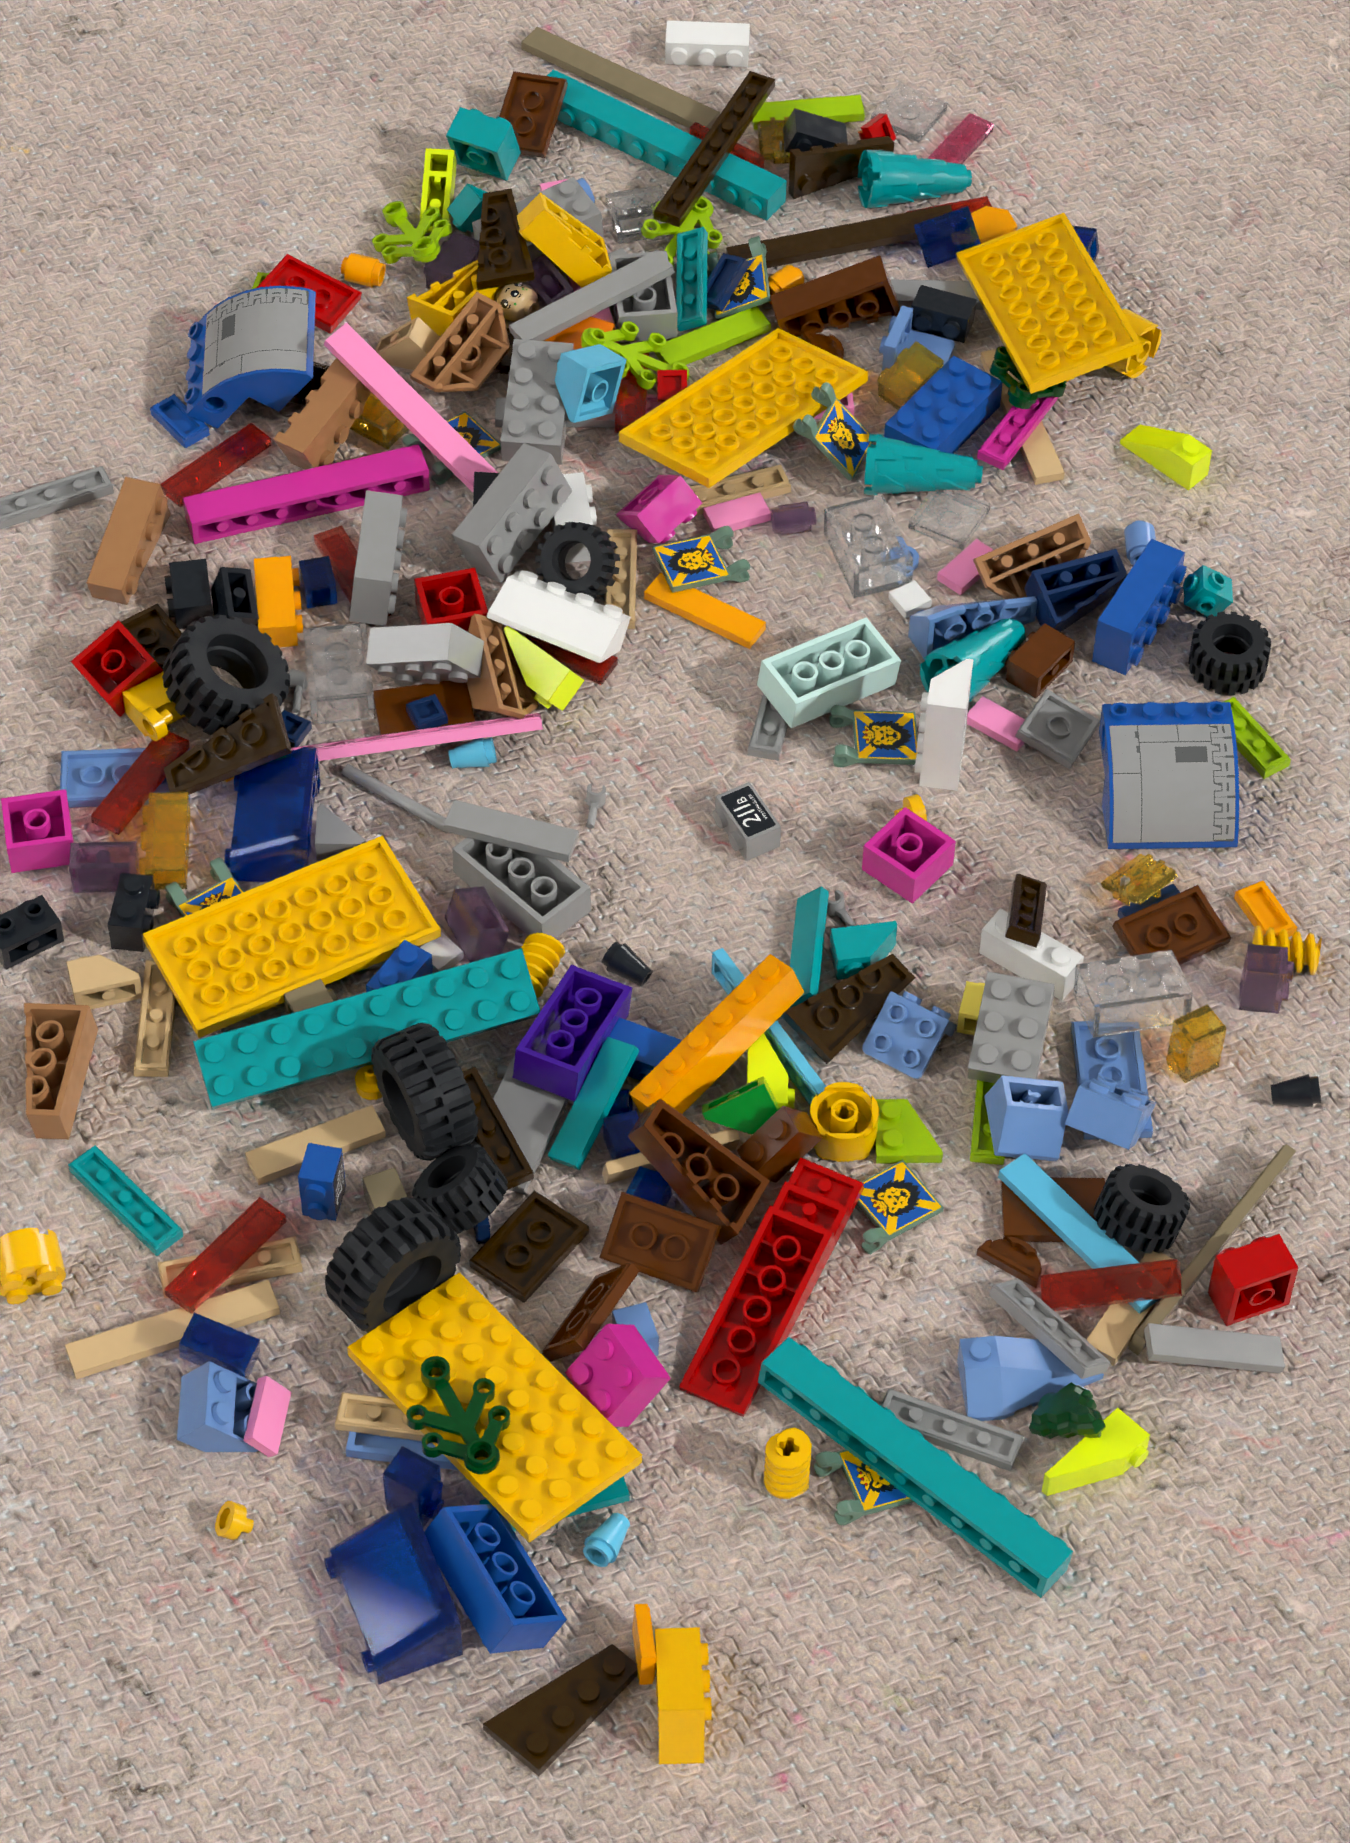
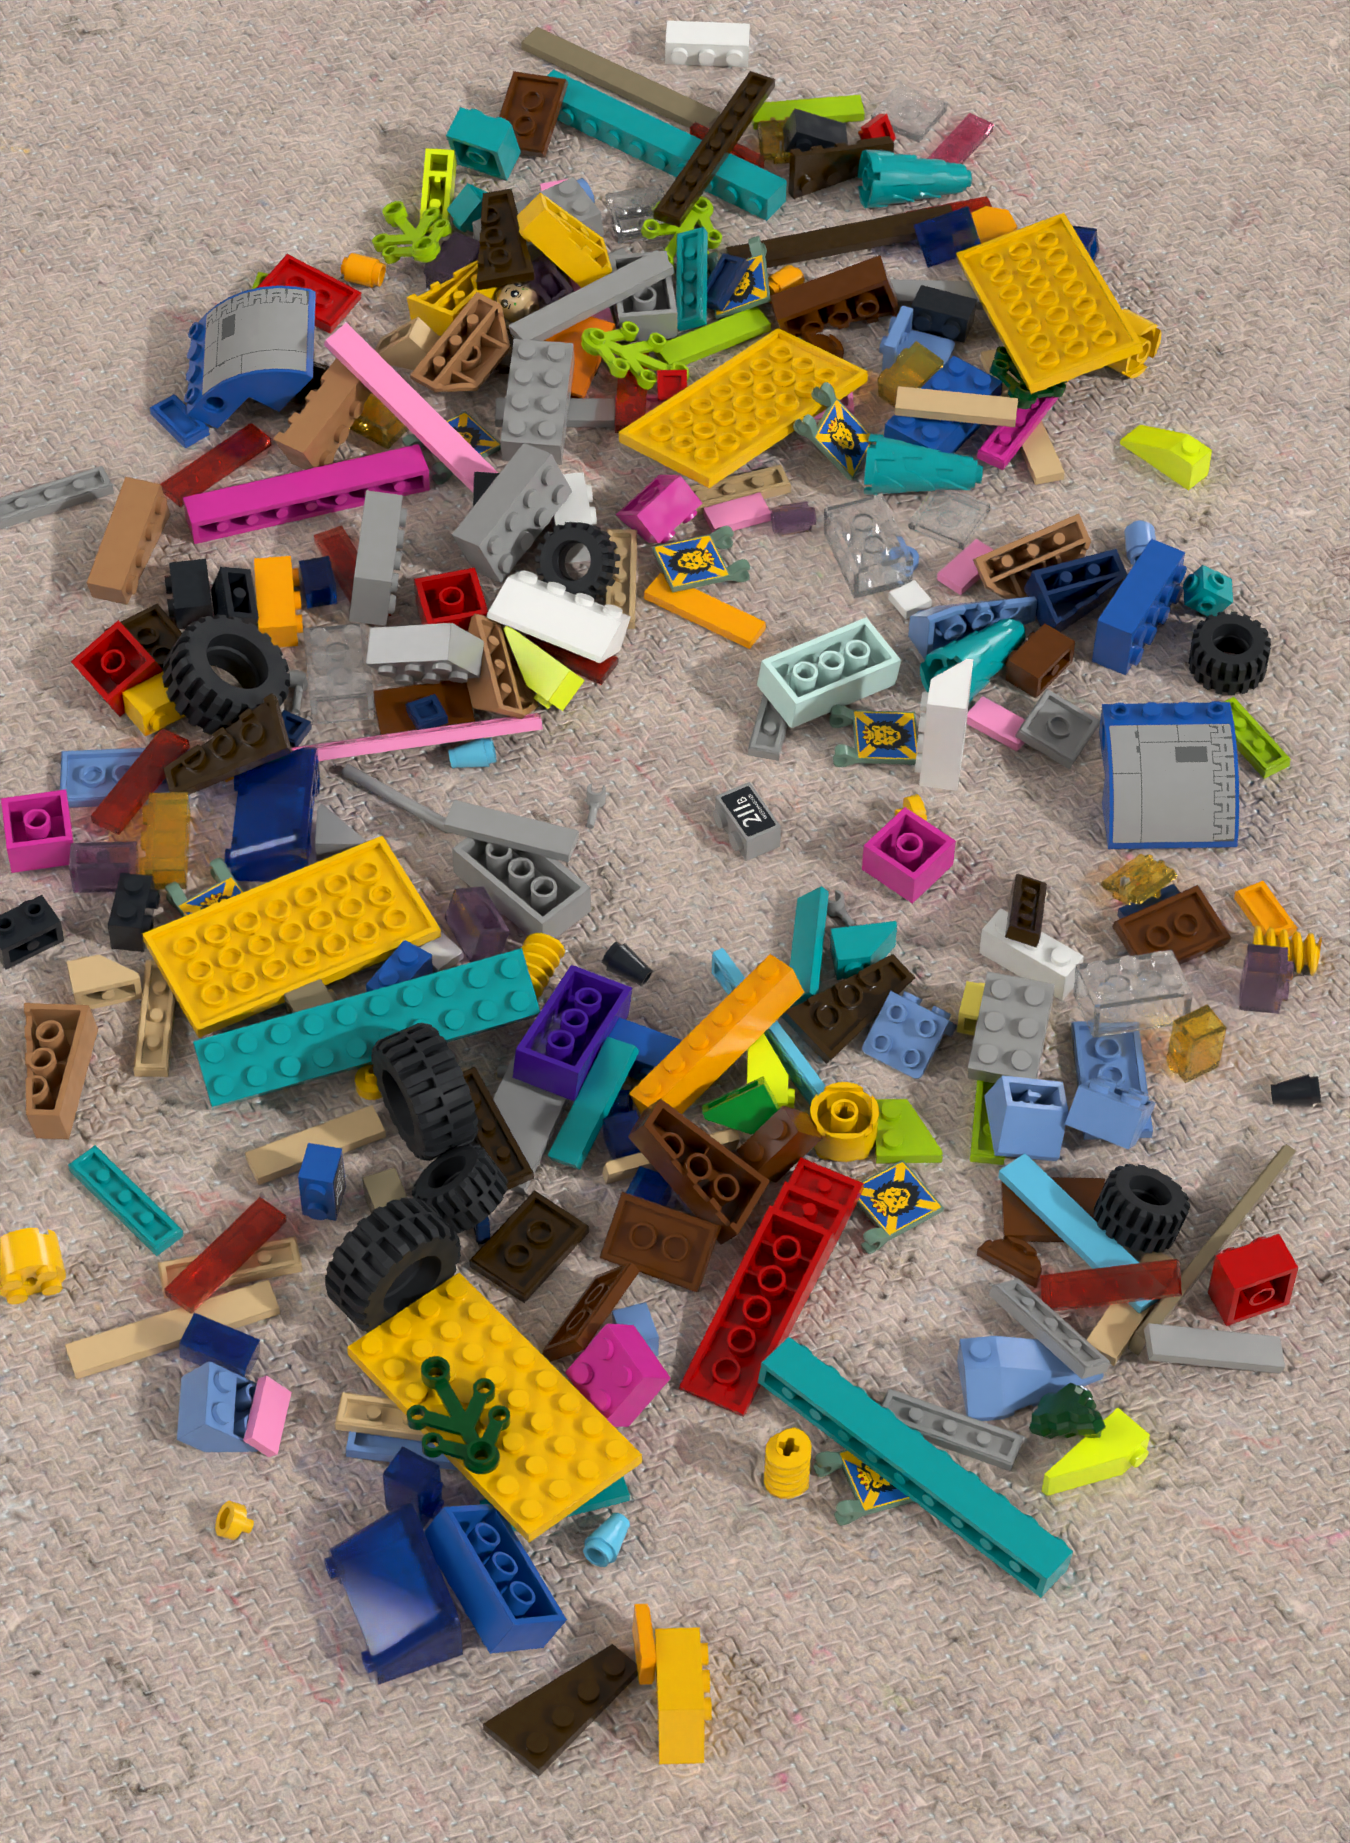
(155, 723): yellow tile -> none
(589, 381): medium azure slope -> none
(956, 406): none -> tan tile

